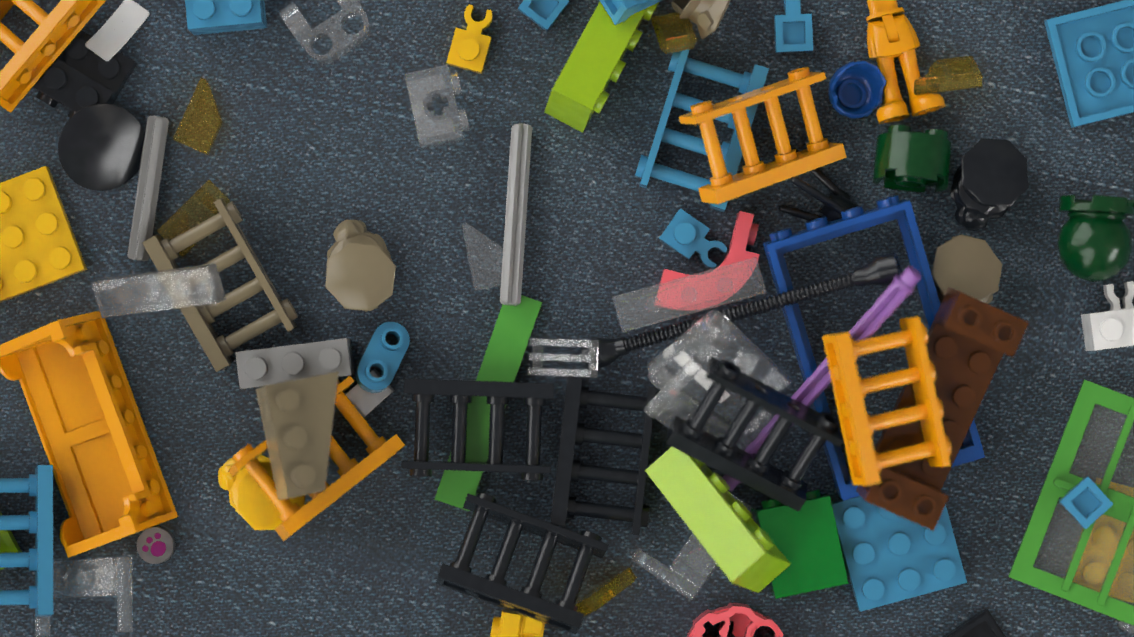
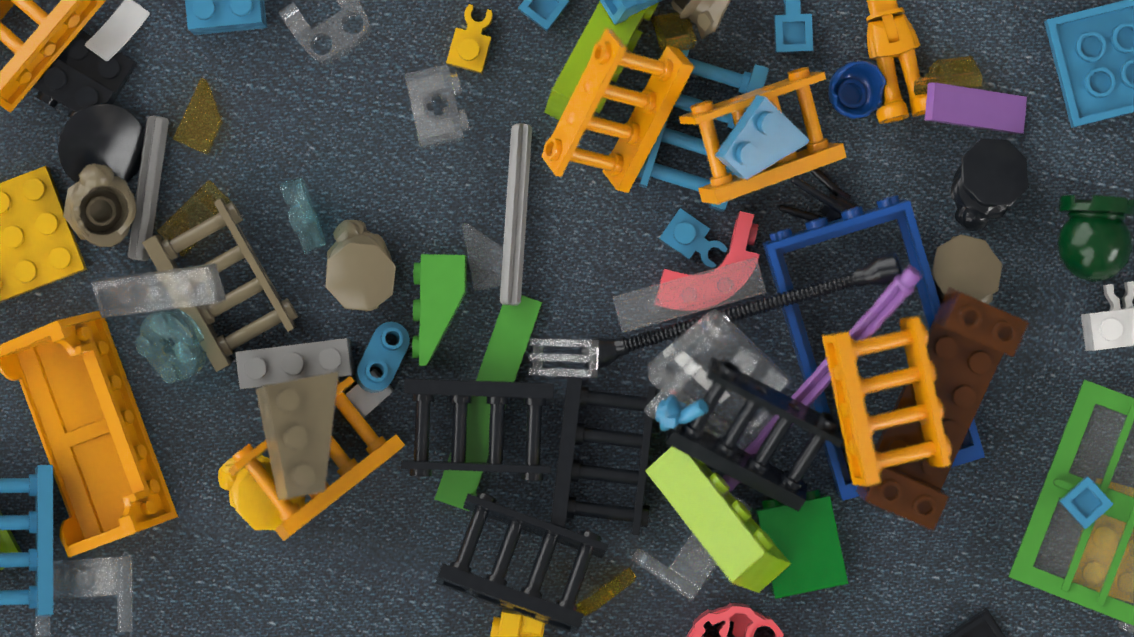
(100, 206): none -> dark tan piece
(156, 545): flat silver tile -> none
(171, 362): none -> clear light blue plate
(303, 215): none -> clear light blue plate
(441, 293): none -> bright green slope
(644, 125): none -> light orange fence
(673, 412): none -> dark azure plate
(759, 139): none -> dark azure wing
(893, 556): dark azure plate -> none
(912, 159): dark green brick -> none
(975, 108): none -> medium lavender tile

